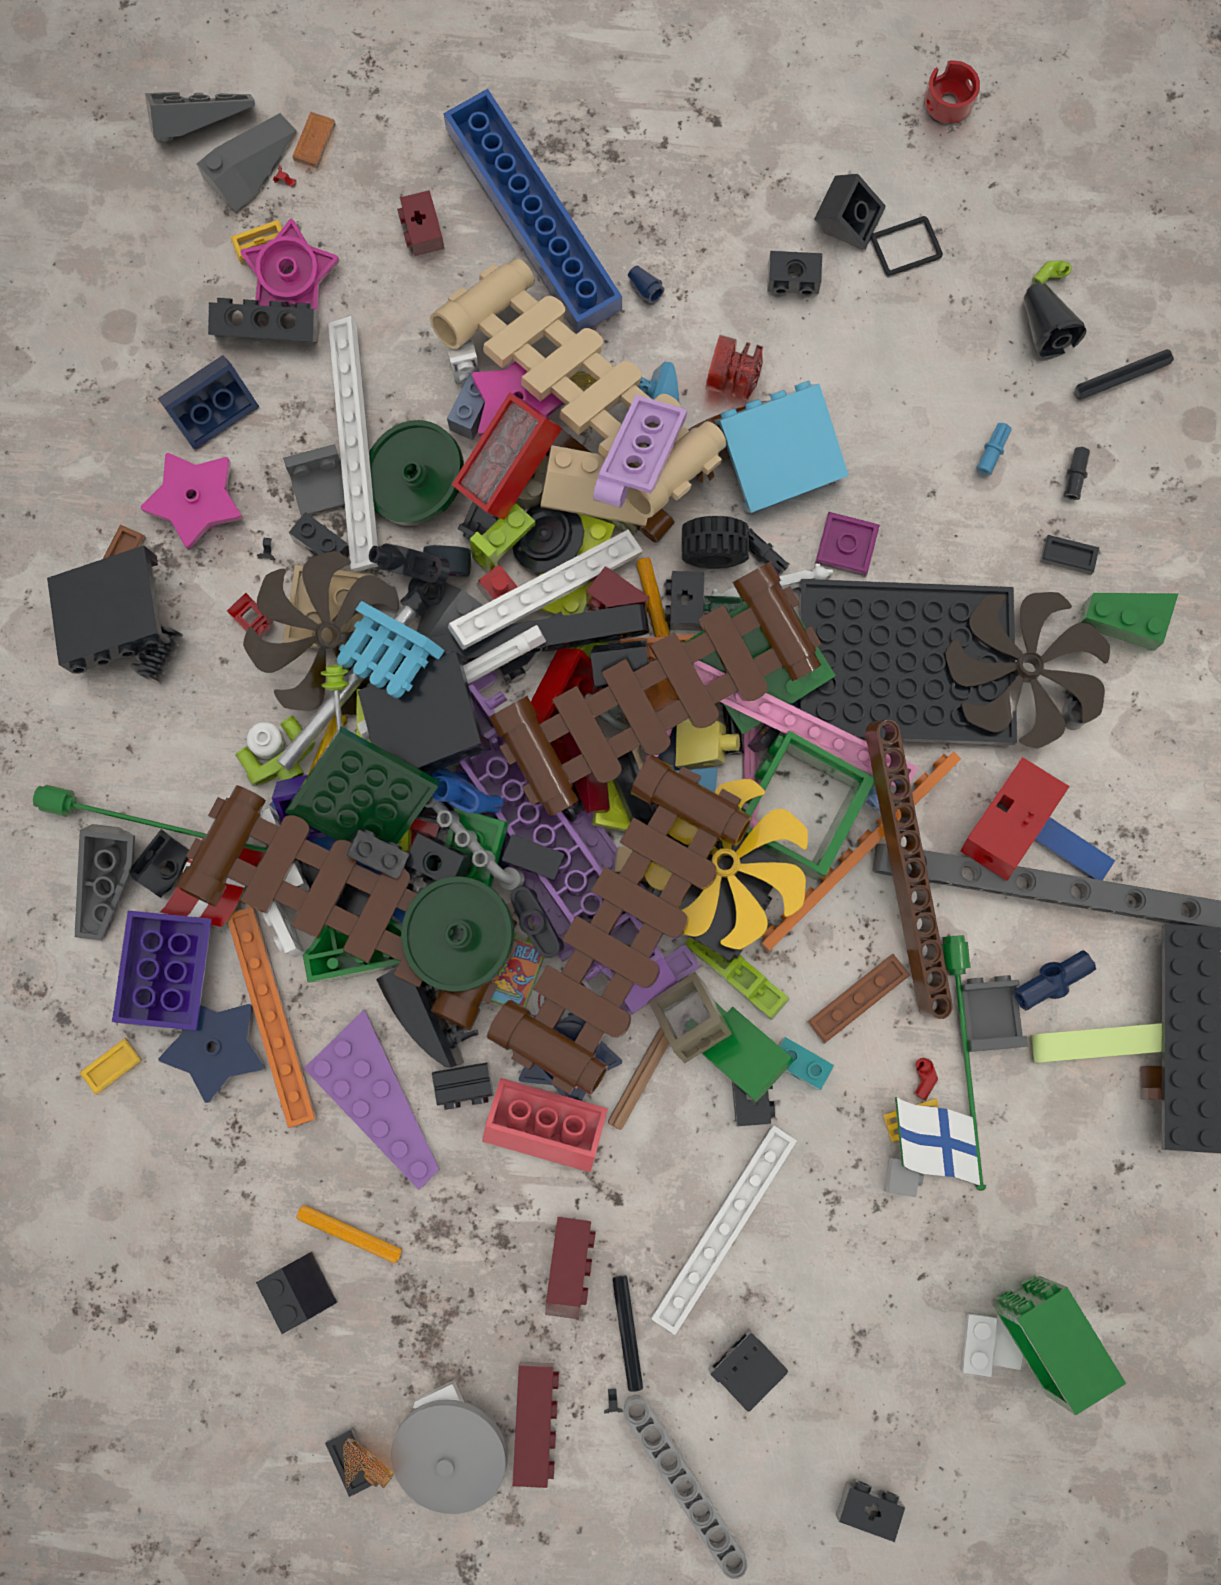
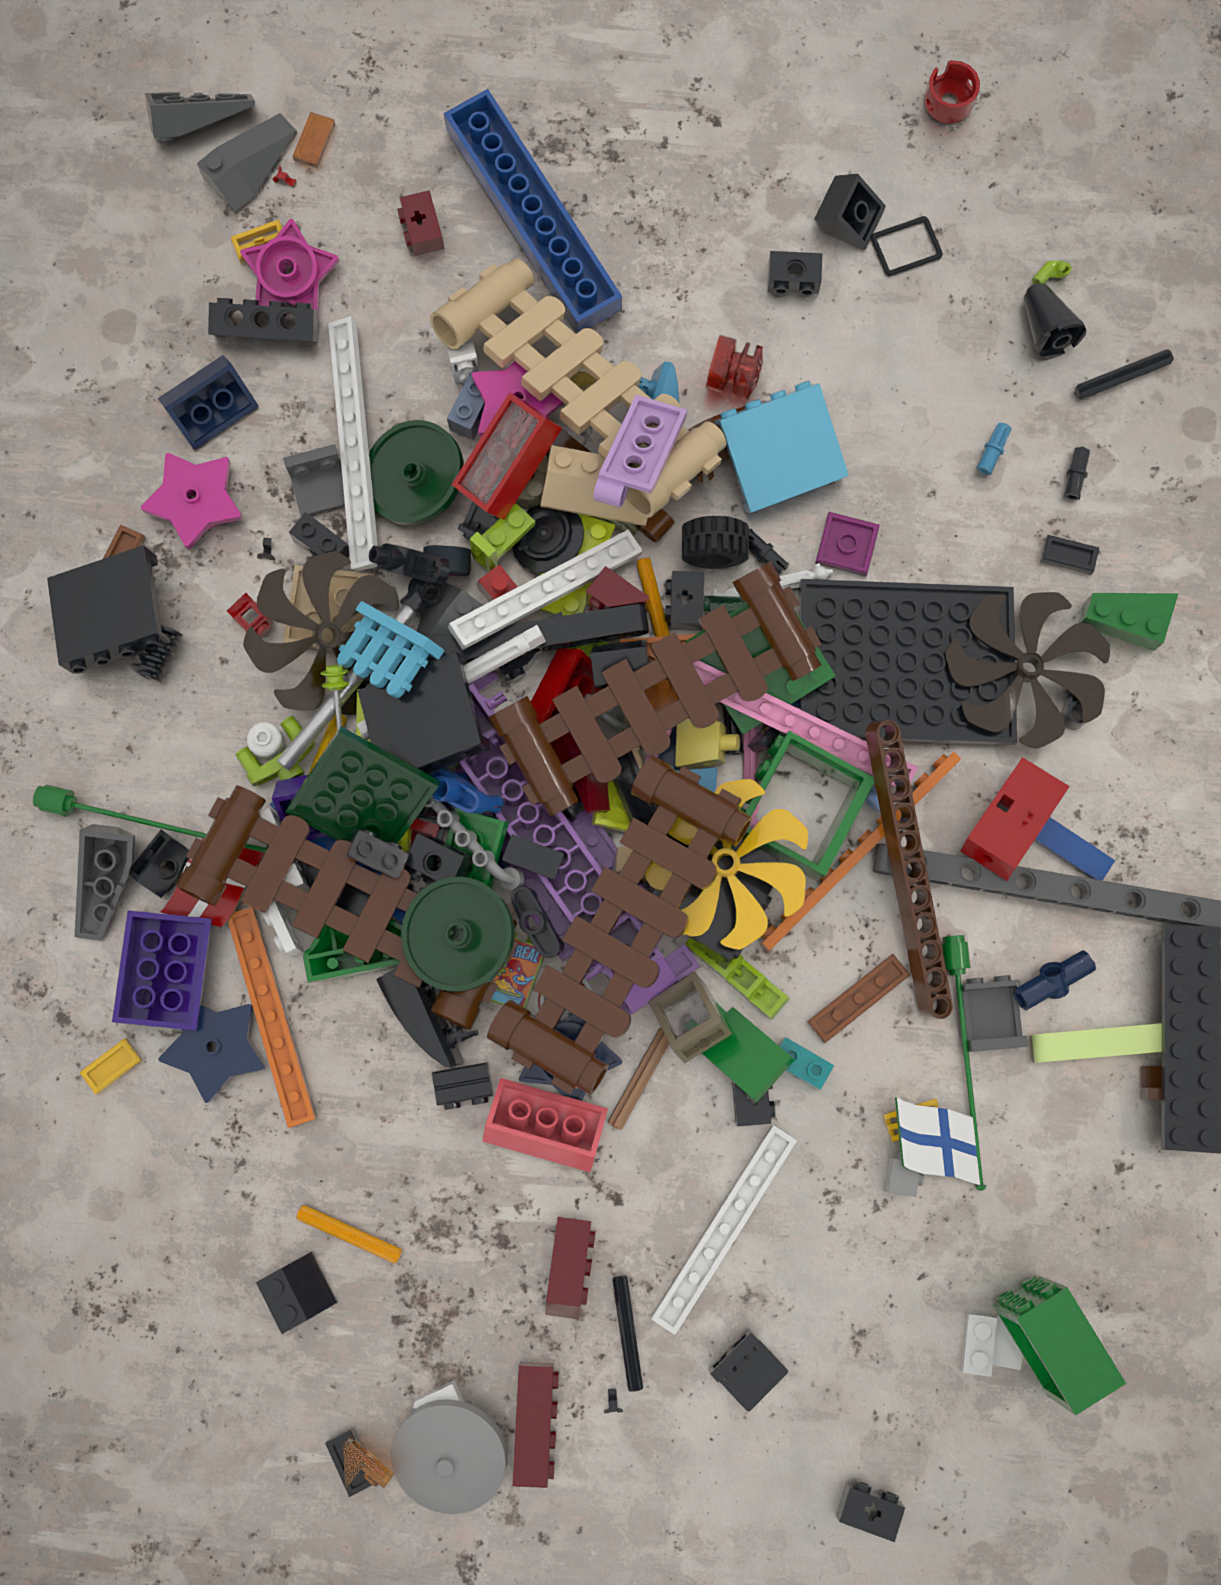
(367, 1089): medium lavender wing -> none
(646, 284): dark blue cone -> none
(695, 1496): light grey beam -> none
(928, 1078): red arm -> none

